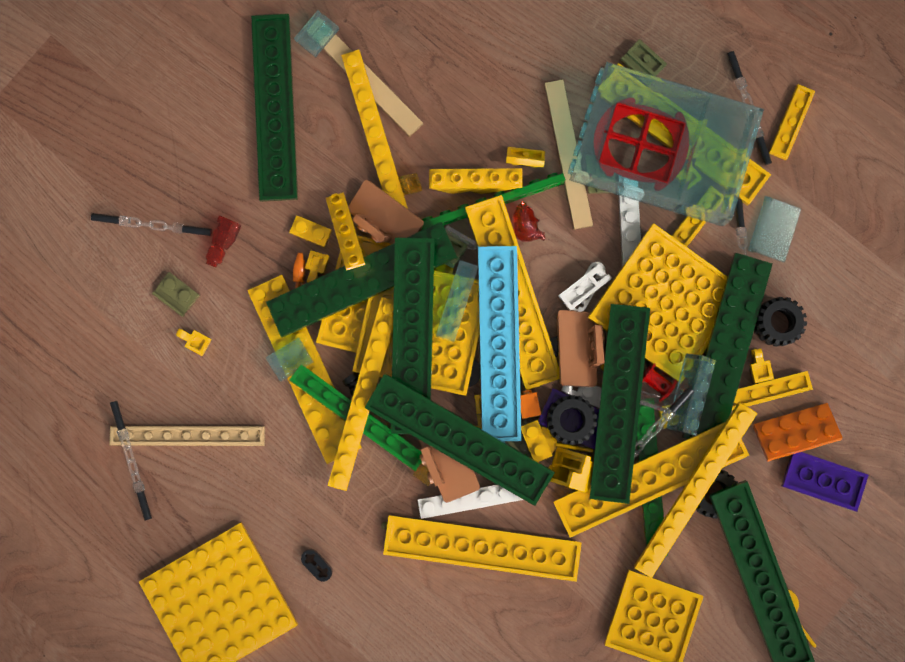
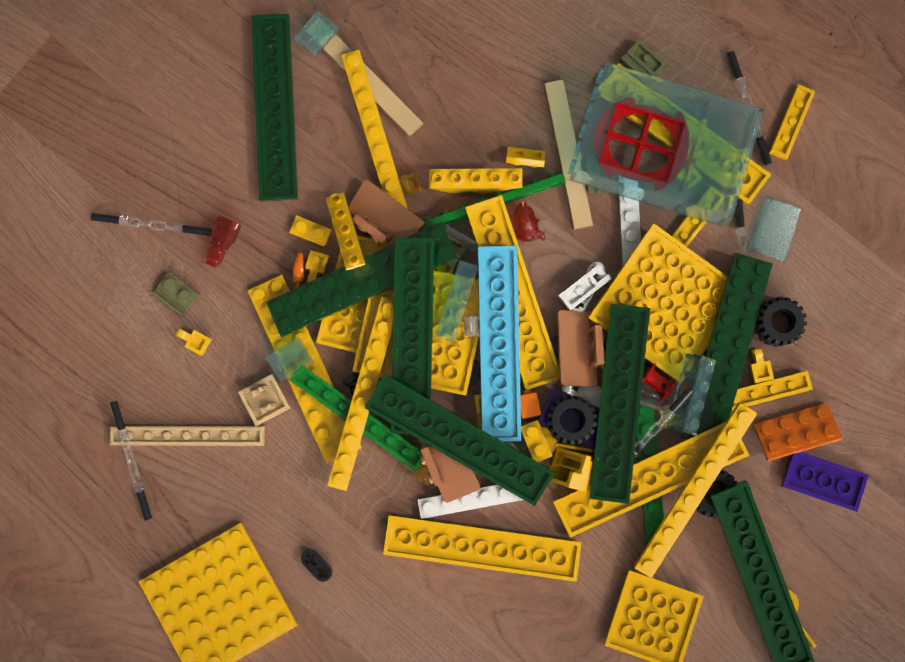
(264, 400): none -> tan plate
(471, 326): none -> clear bush

